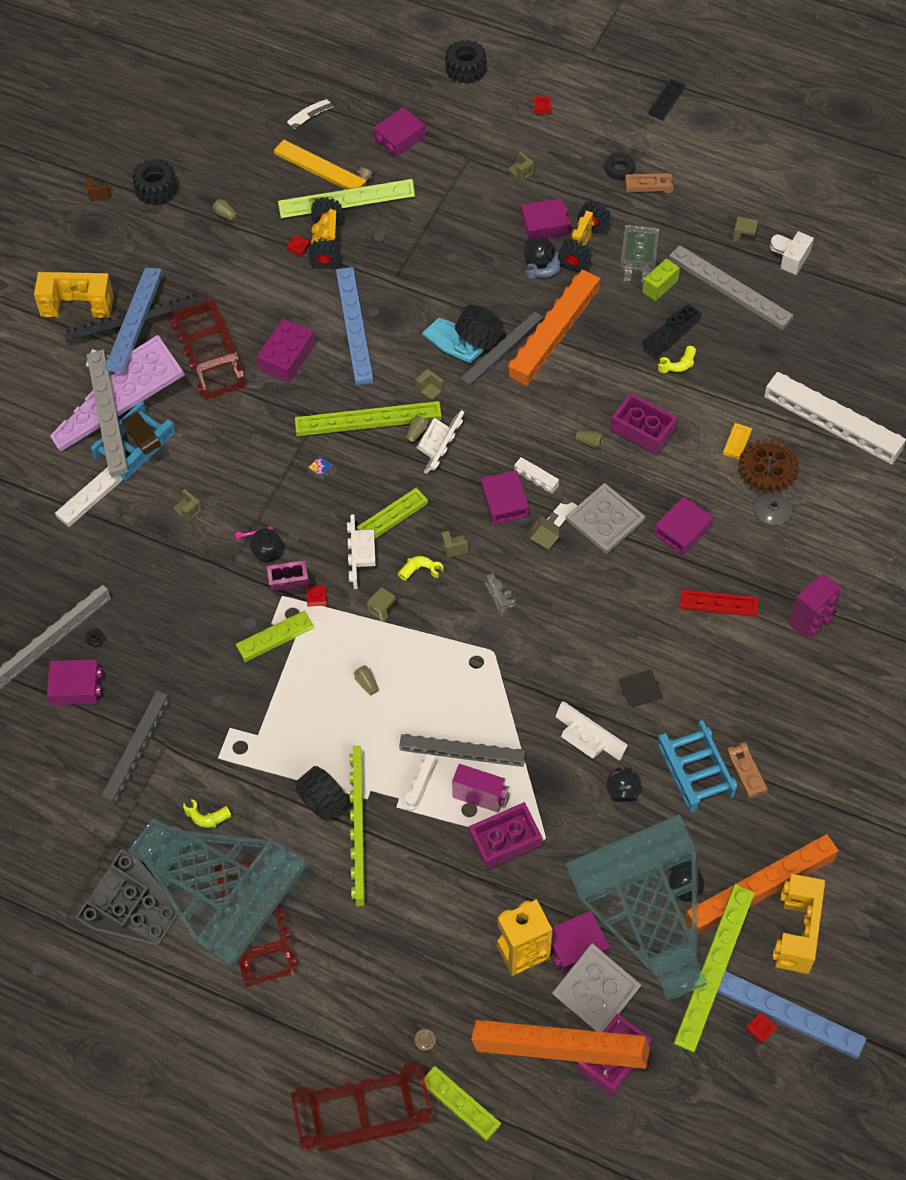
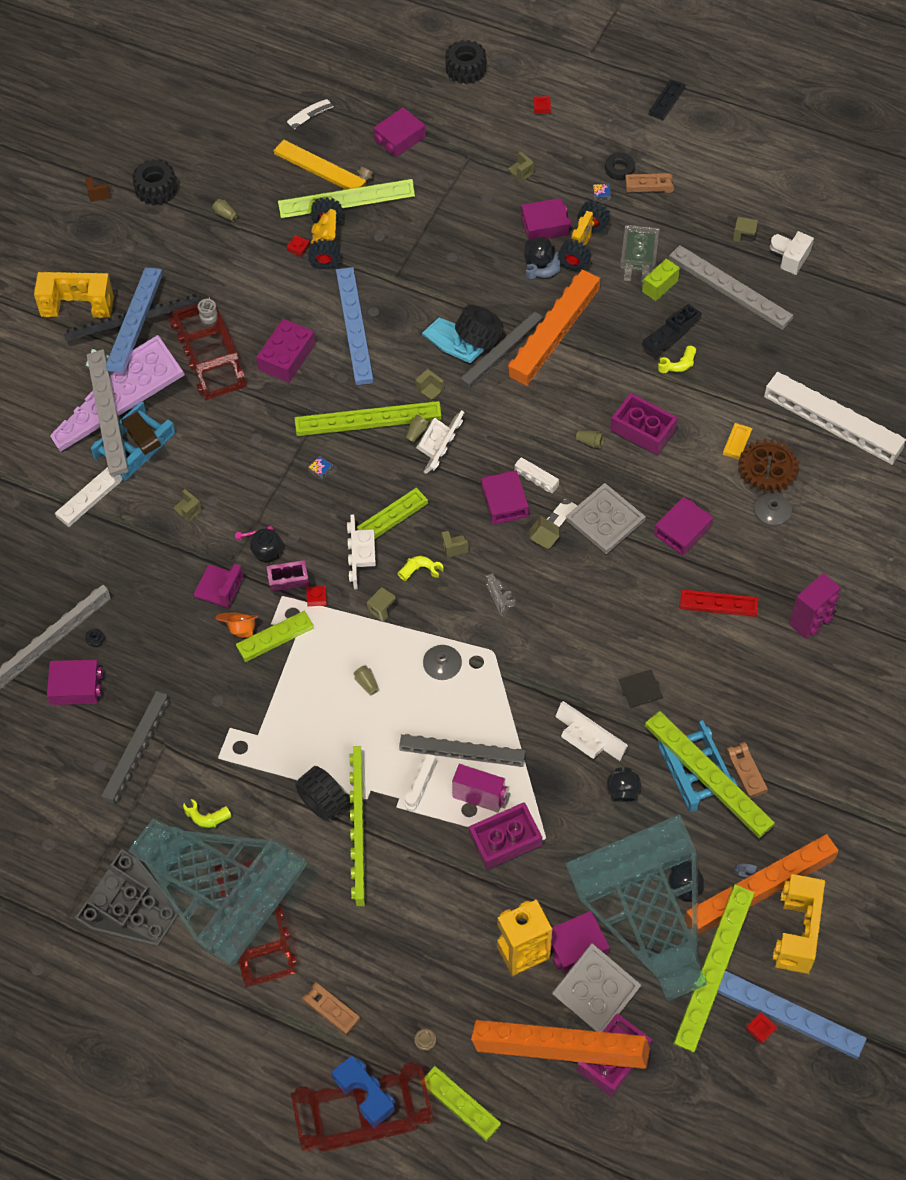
(207, 311): none -> light grey wheel
(219, 585): none -> magenta bracket
(238, 623): none -> orange piece
(331, 1009): none -> medium nougat plate
(352, 1075): none -> blue arch
(442, 669): none -> dark grey dish
(601, 192): none -> tile
(709, 774): none -> lime plate
(744, 870): none -> sand blue tile

